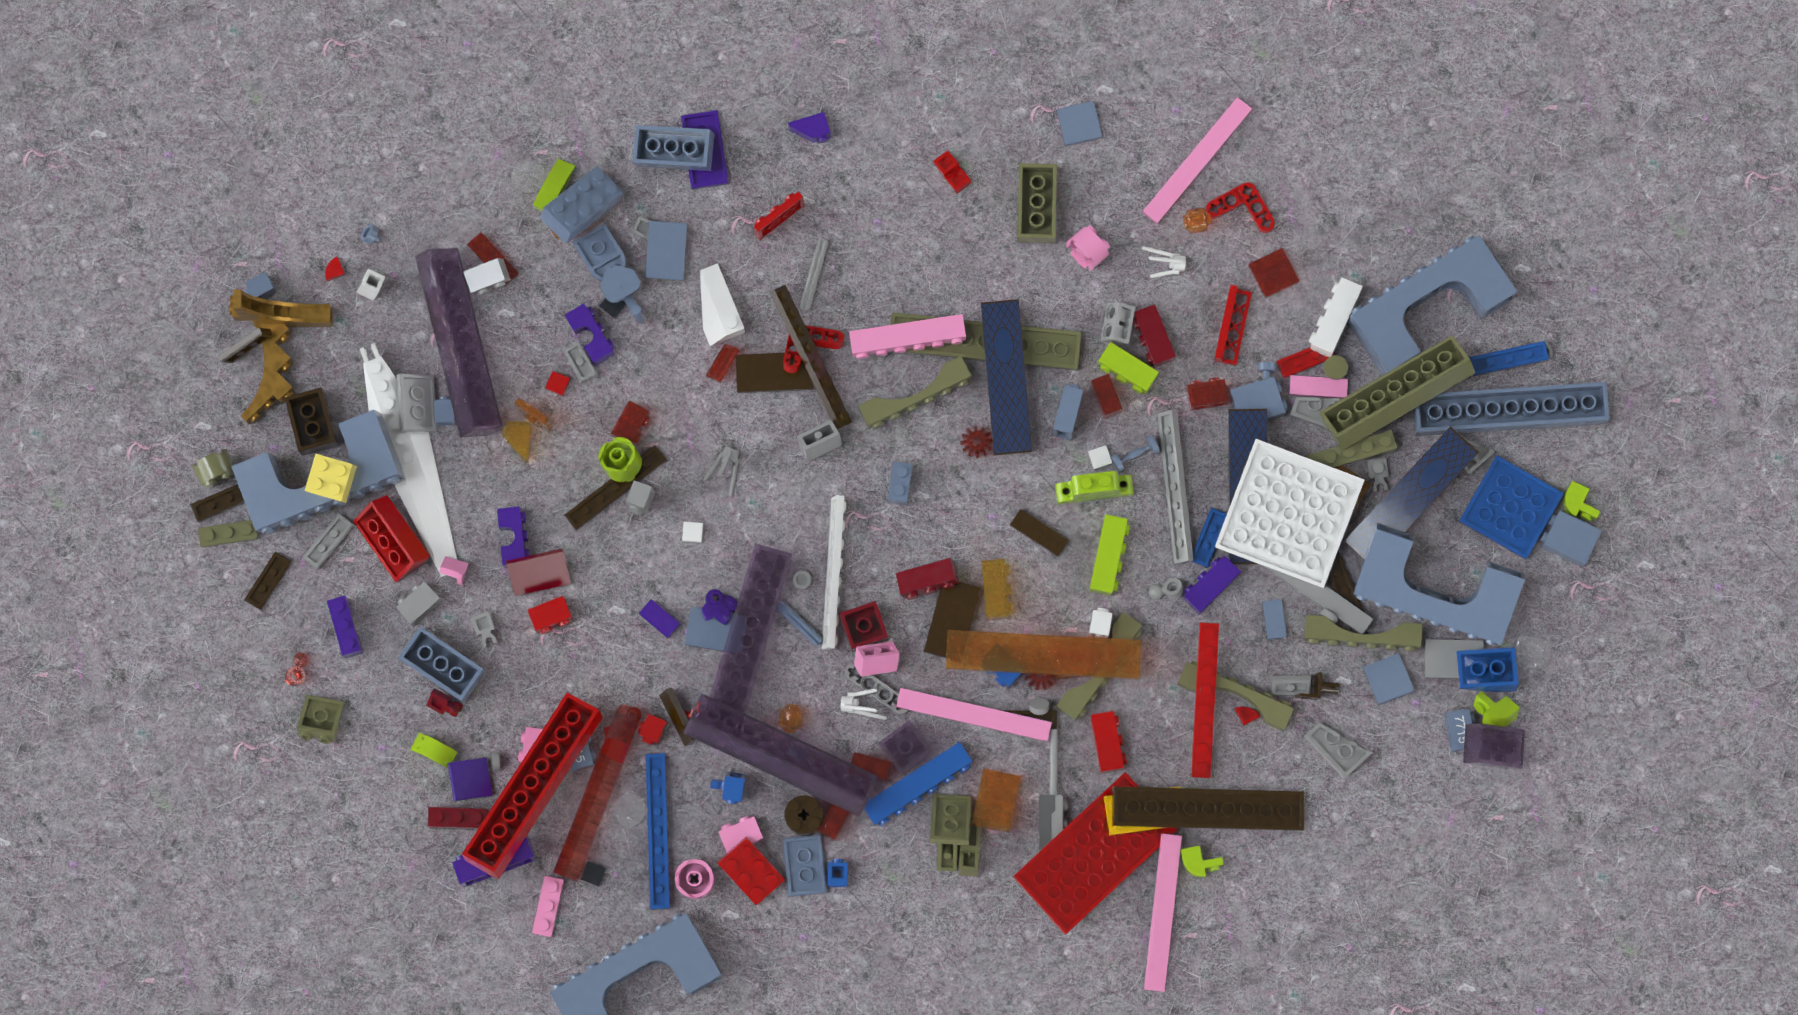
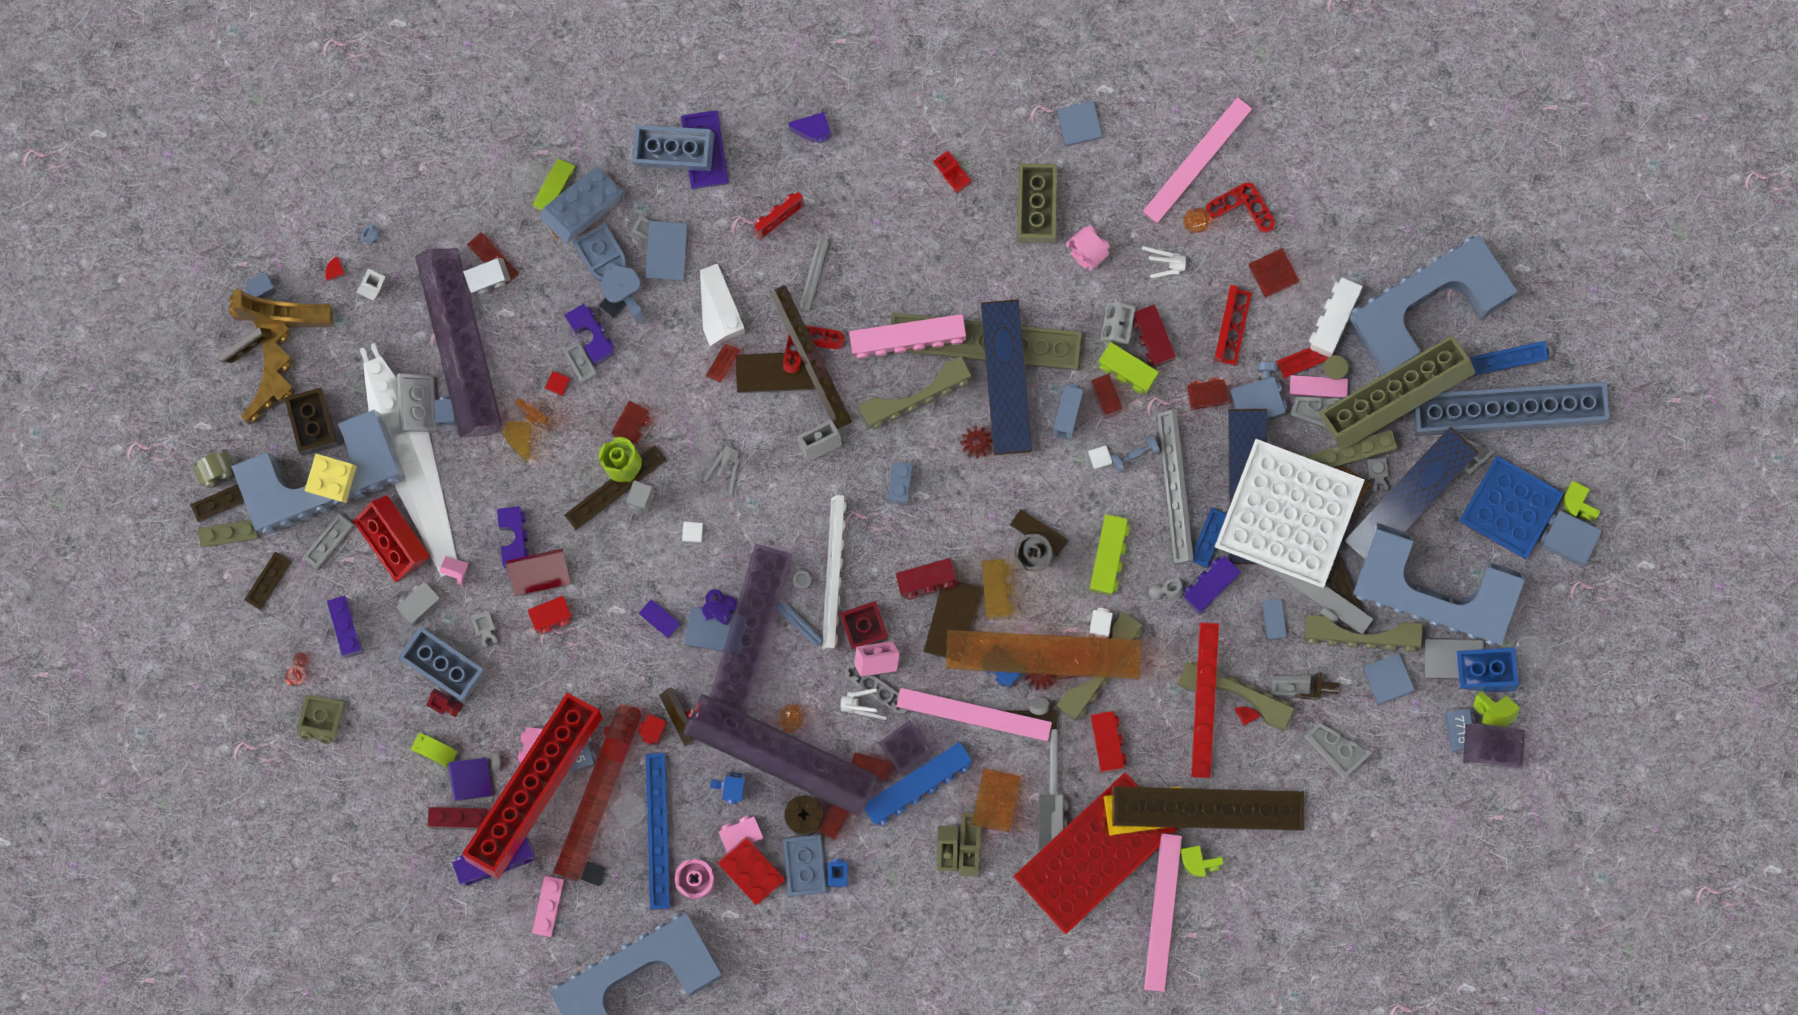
(950, 819): olive tile -> none
(1038, 561): none -> brick
(1094, 487): lime brick -> none

